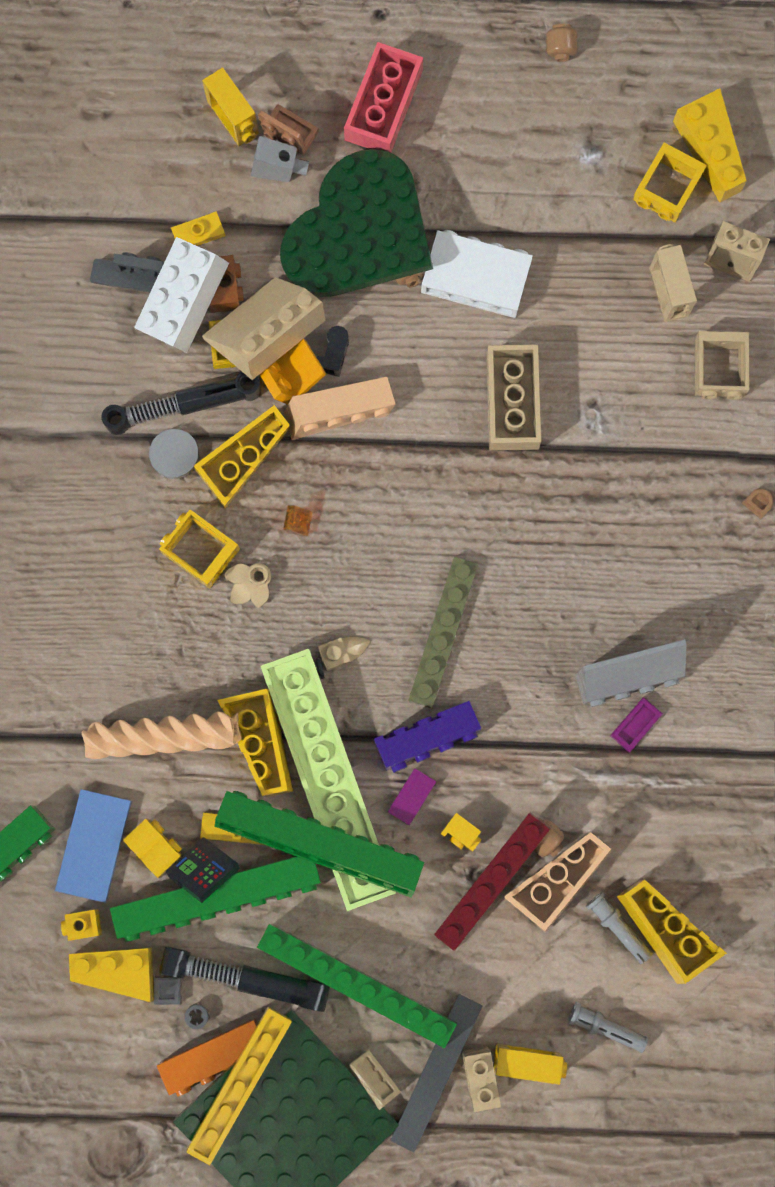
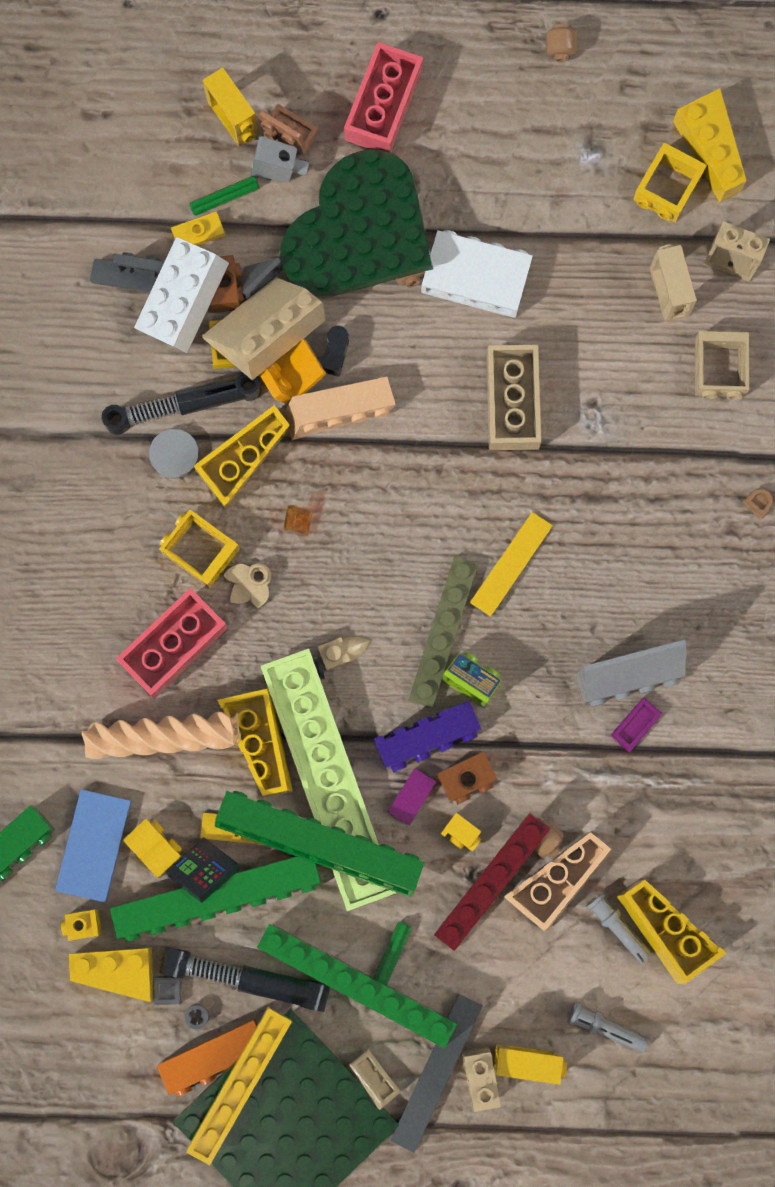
(172, 643): none -> coral brick
(224, 195): none -> green axle
(259, 275): none -> dark grey slope
(392, 952): none -> green axle
(451, 778): none -> dark orange brick
(472, 679): none -> slope
(511, 564): none -> yellow piece

